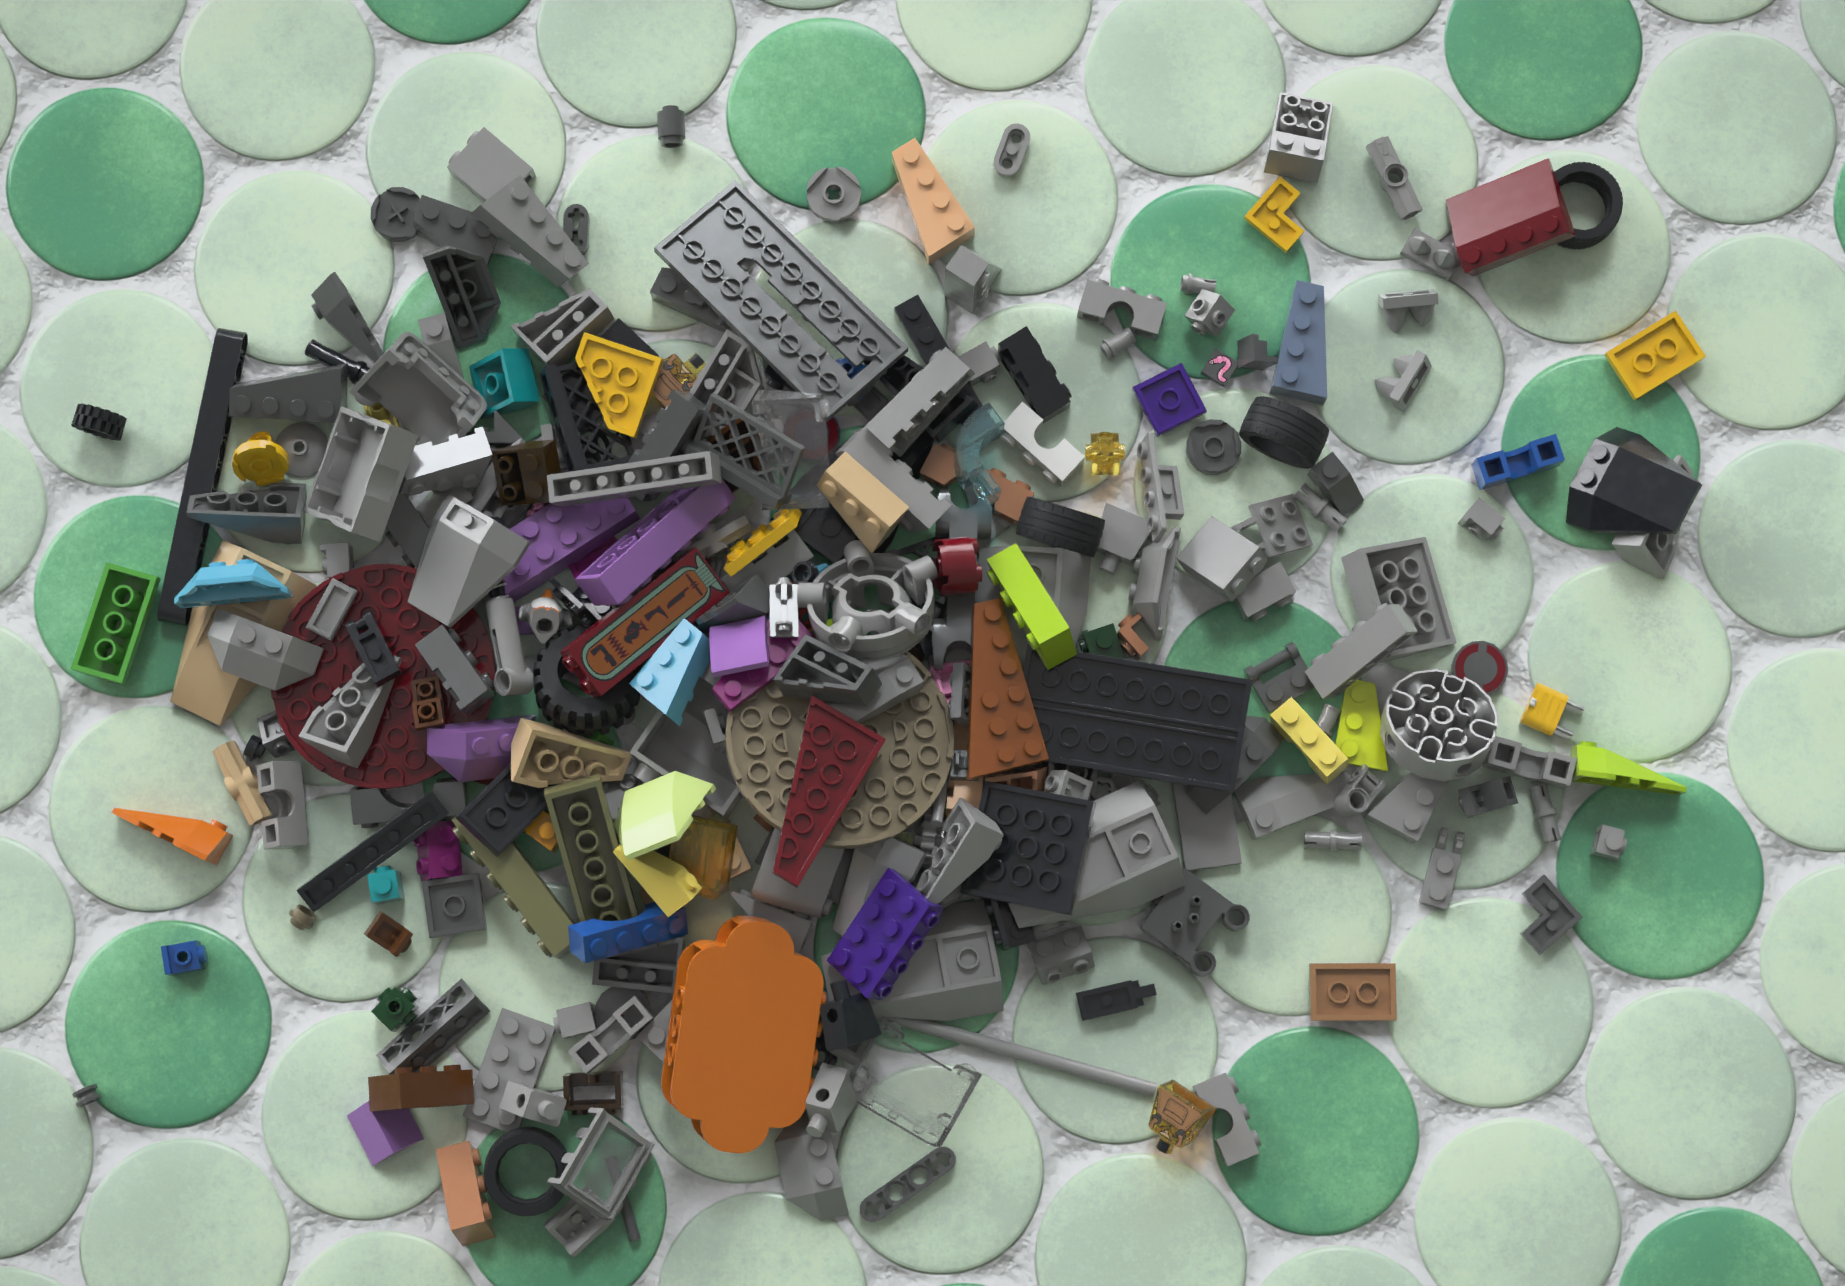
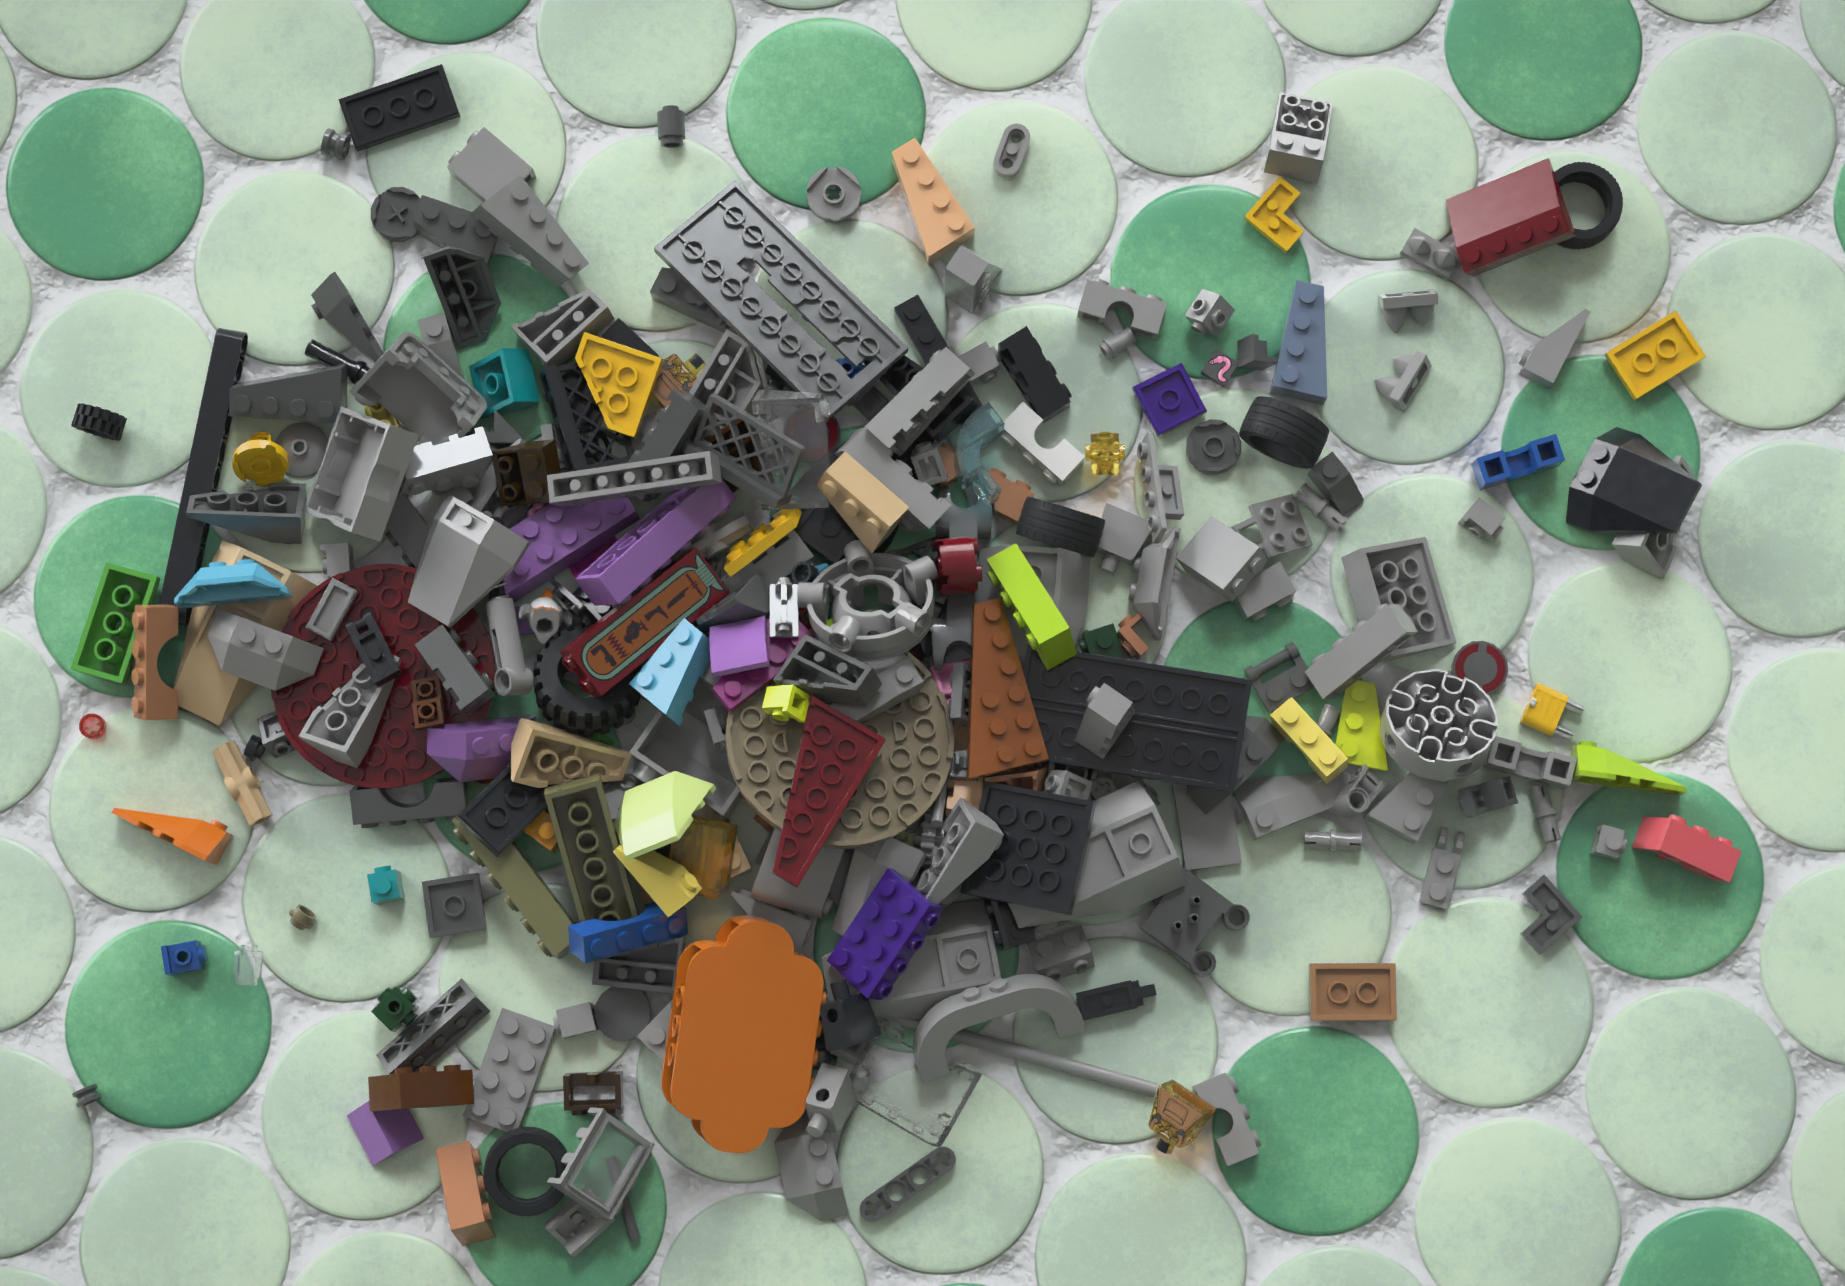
(91, 717): none -> clear red bush
(153, 628): none -> nougat arch
(247, 965): none -> clear brick
(285, 783): light grey arch -> none
(335, 144): none -> dark grey wheel
(372, 851): black plate -> none
(389, 934): reddish brown bracket -> none
(399, 107): none -> black tile
(438, 852): magenta bracket -> none
(538, 1104): light grey torso -> none
(583, 226): dark grey beam -> none
(611, 1035): light grey arch -> none
(786, 703): none -> neon yellow brick
(928, 463): none -> light grey bracket
(987, 1003): none -> light grey arch
(1104, 720): none -> light grey wedge
(1193, 284): light grey pin -> none
(1387, 162): light grey piece -> none
(1550, 353): none -> light grey slope
(1688, 847): none -> coral wedge

